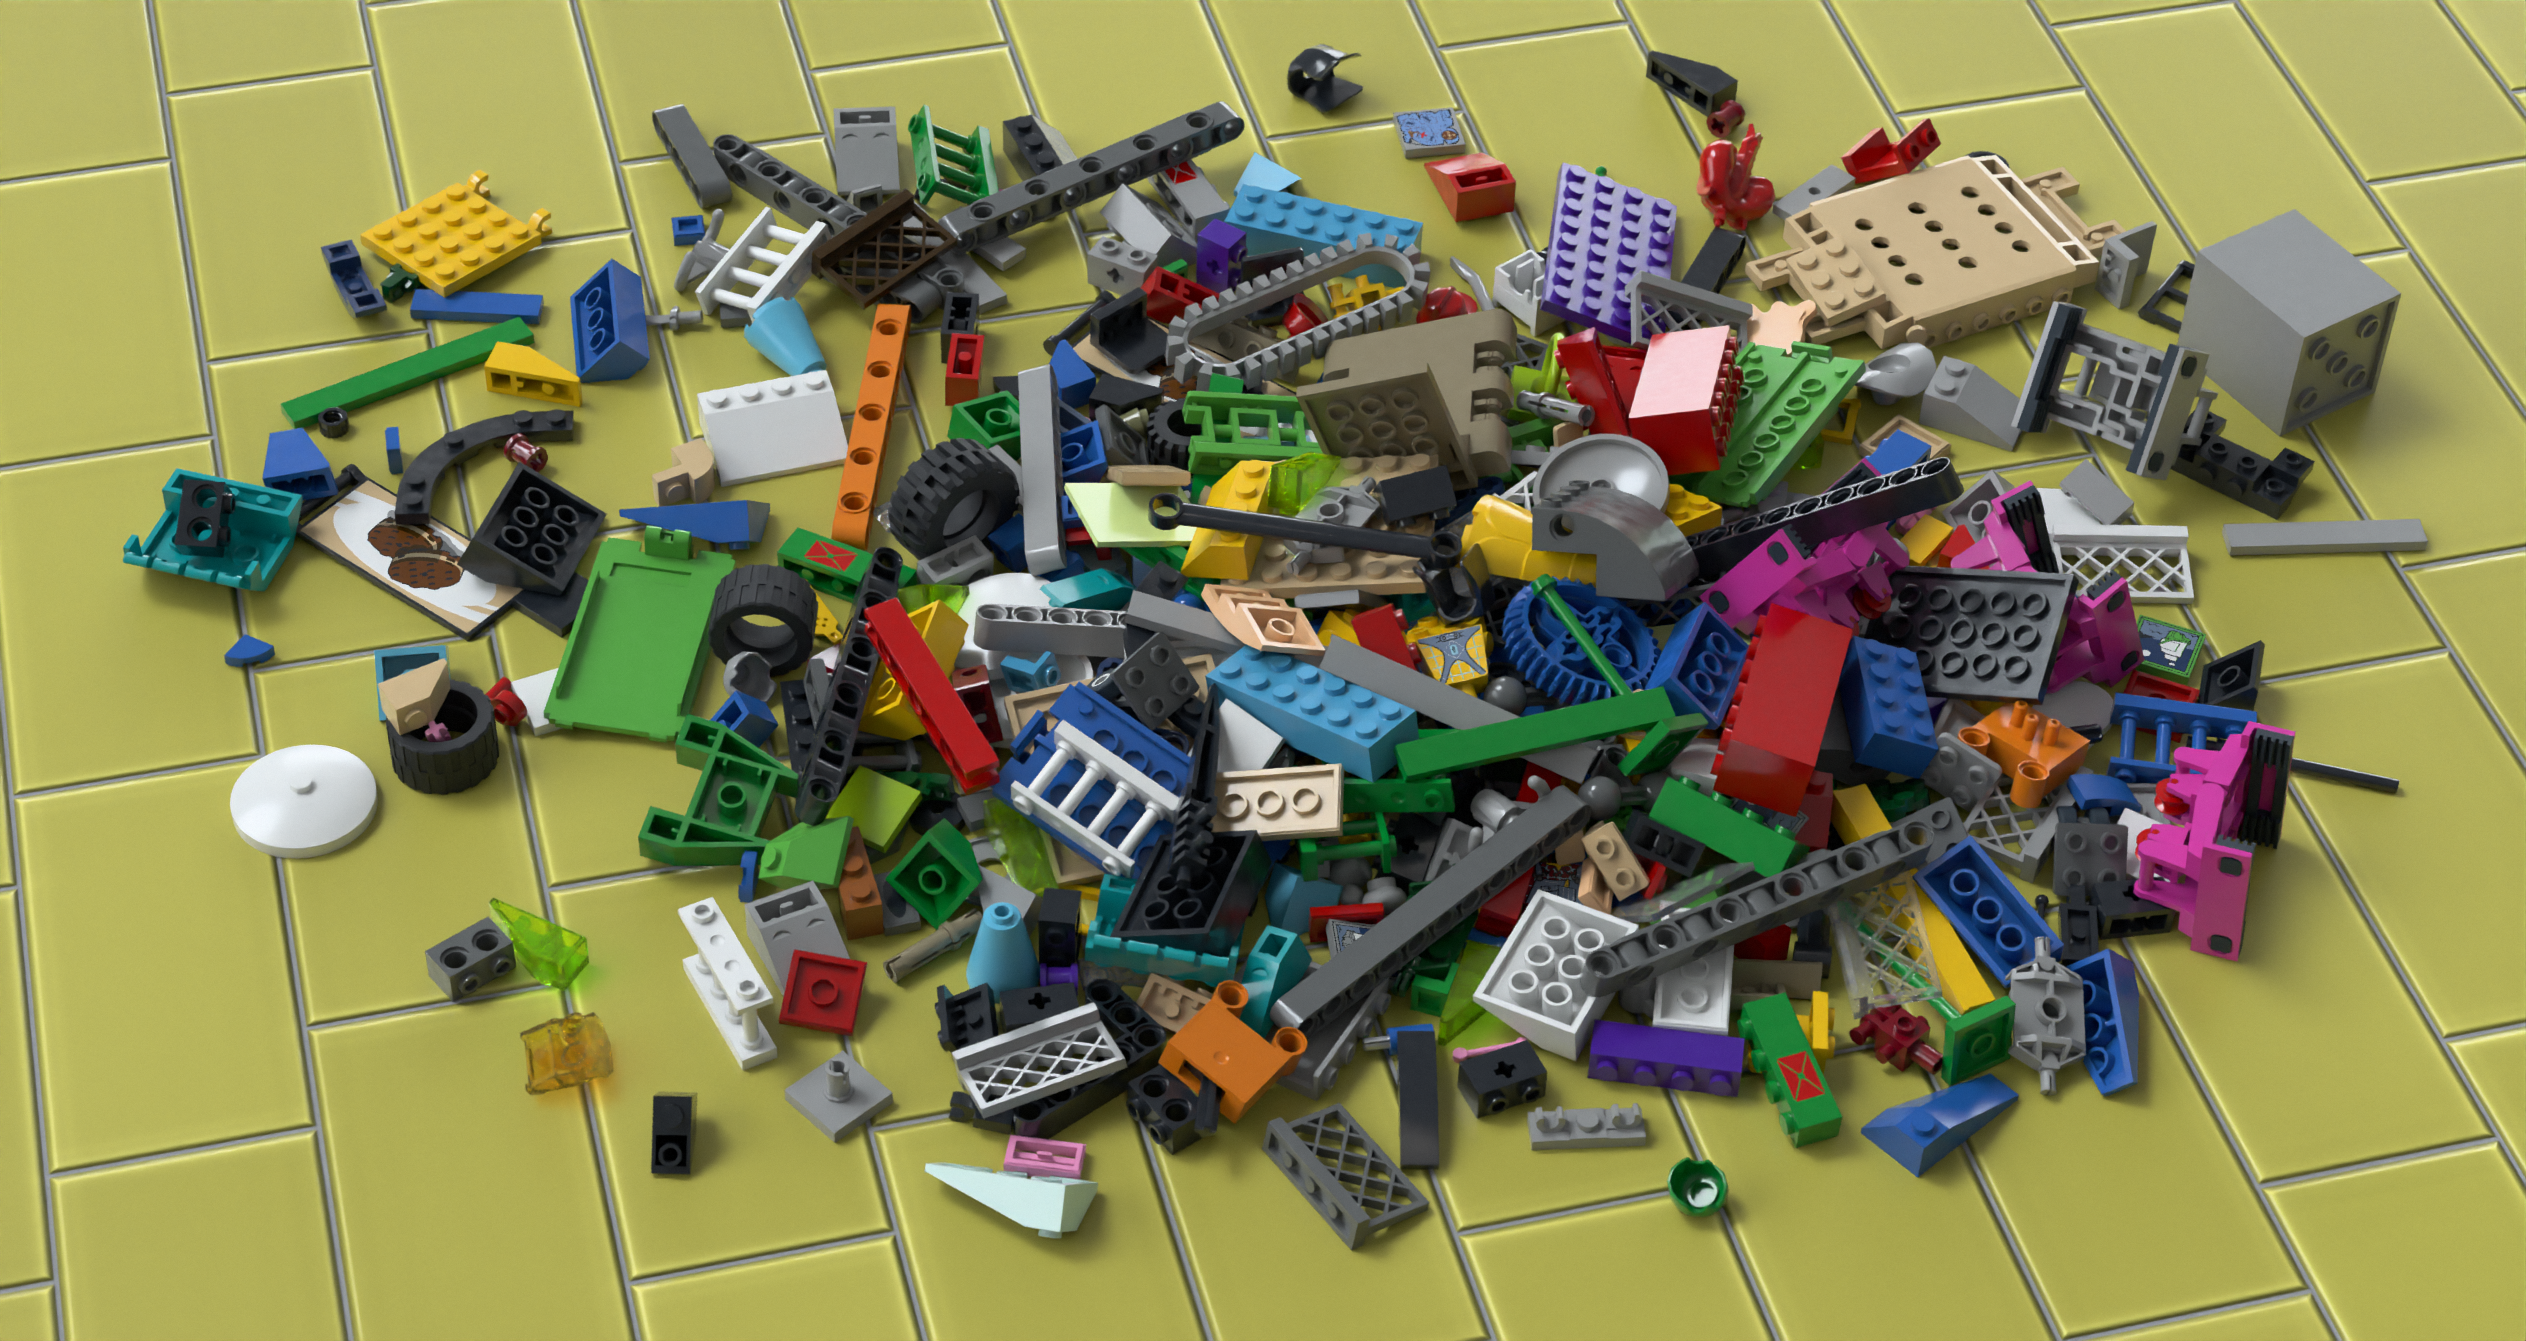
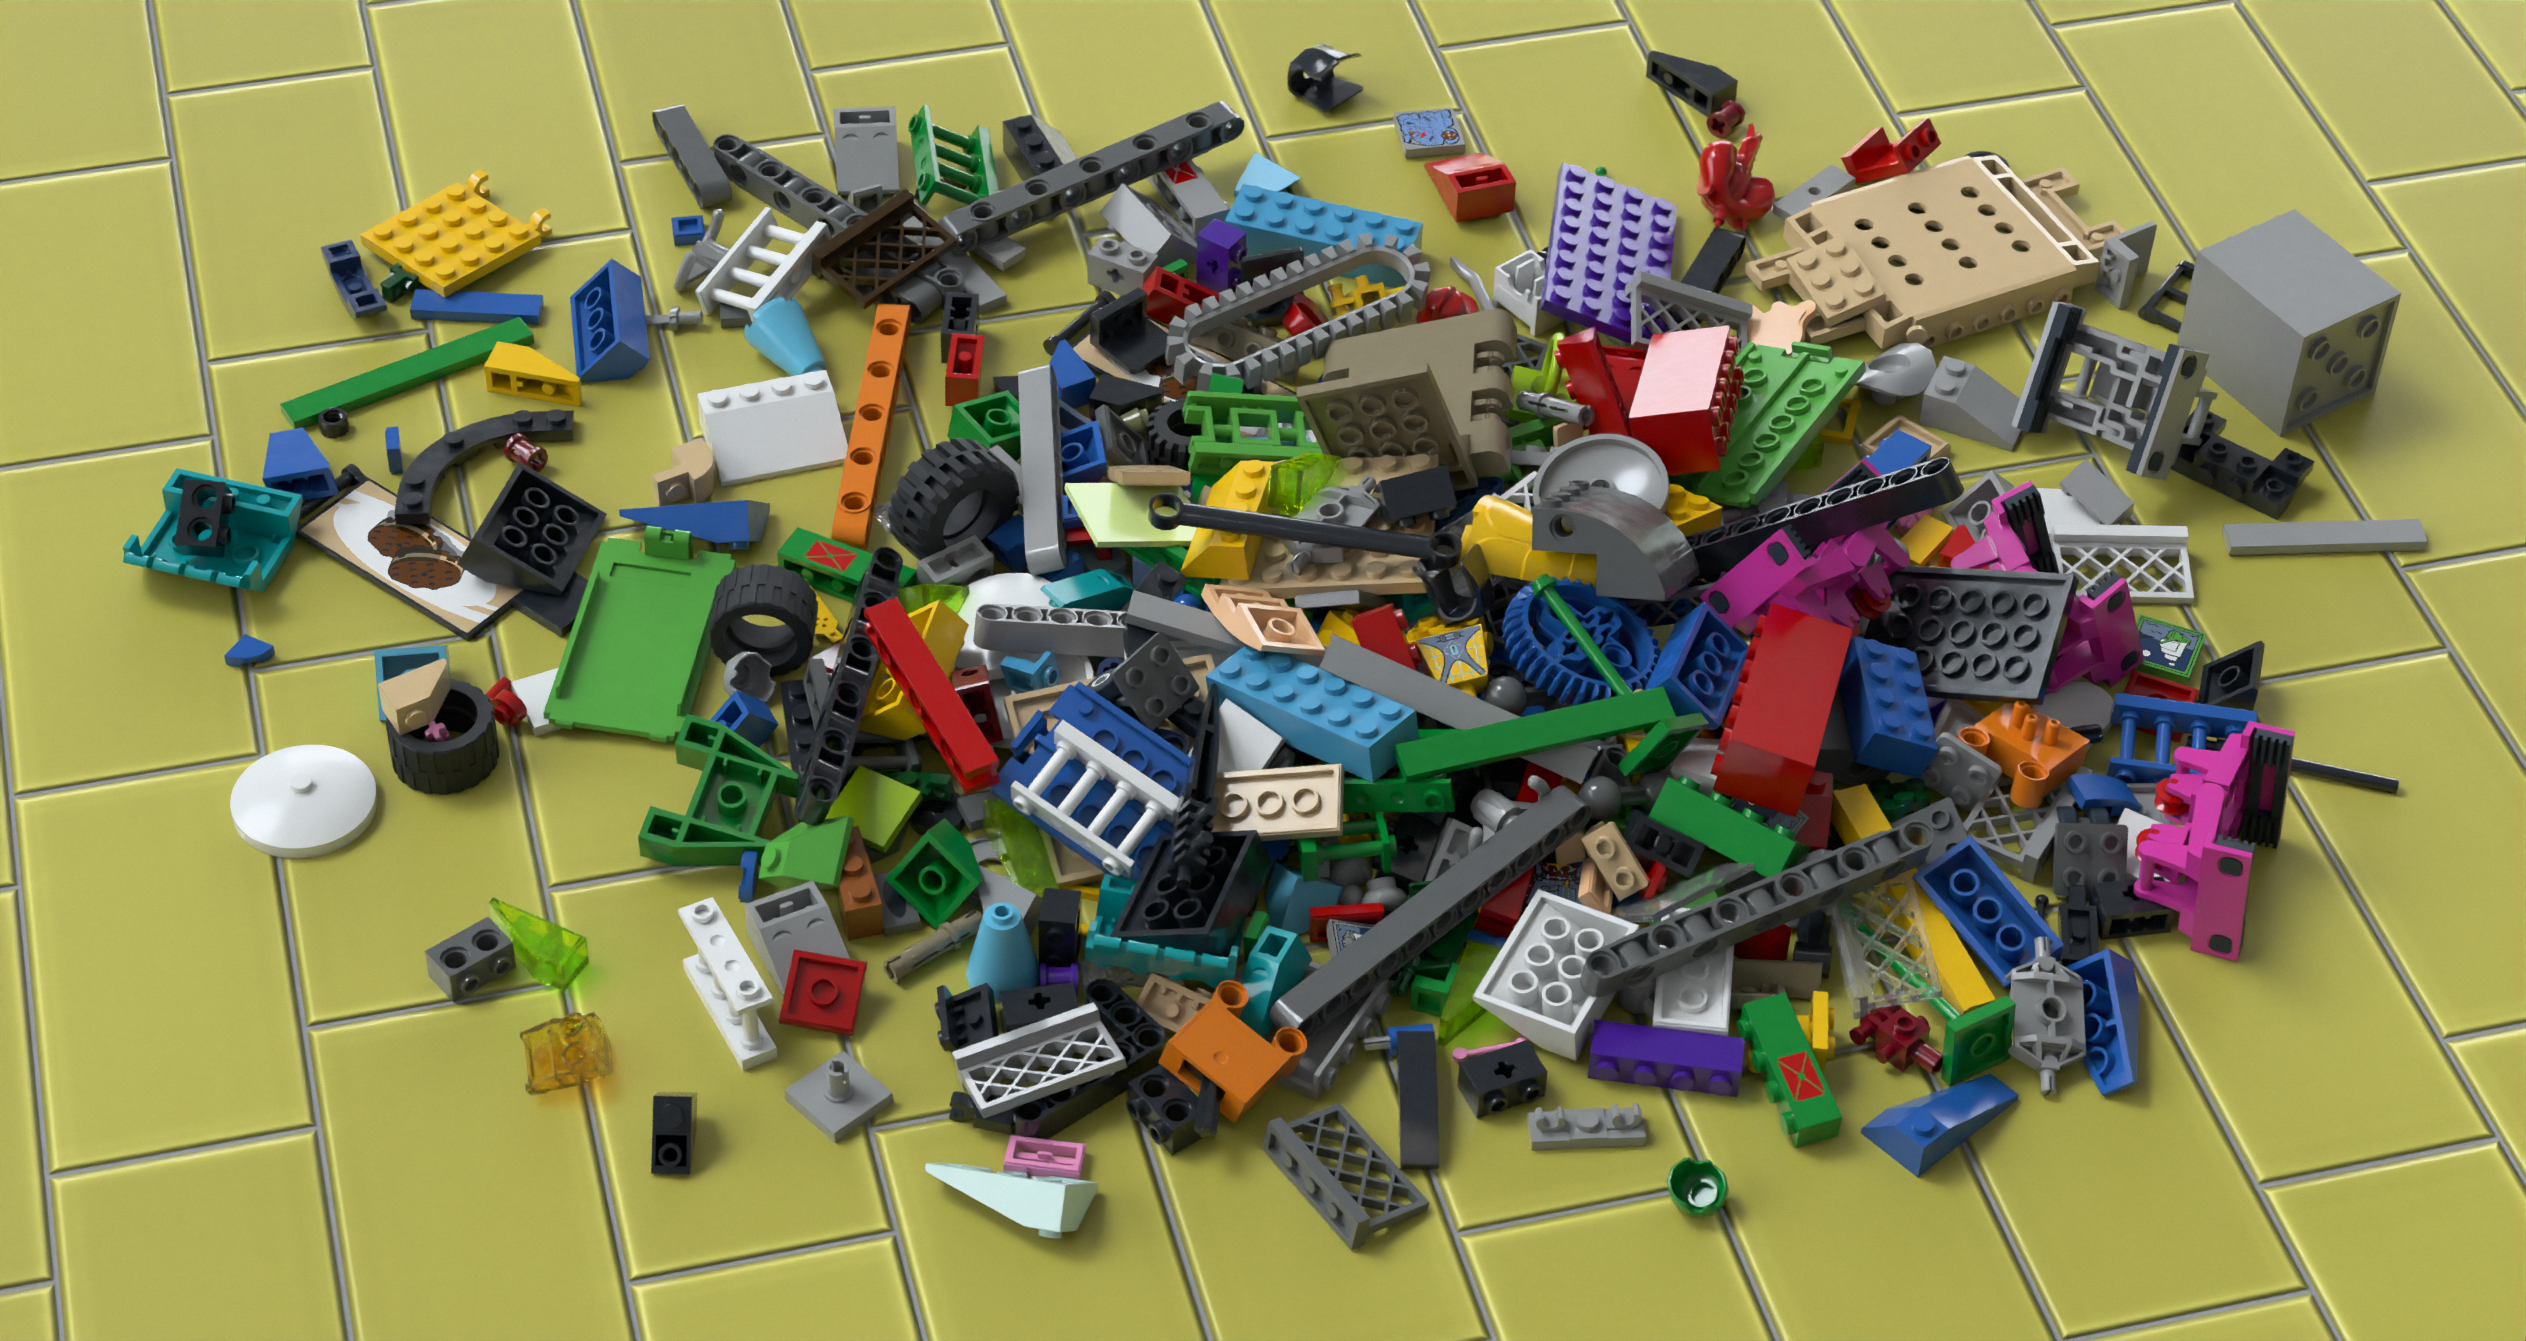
(1254, 931): none -> green tile

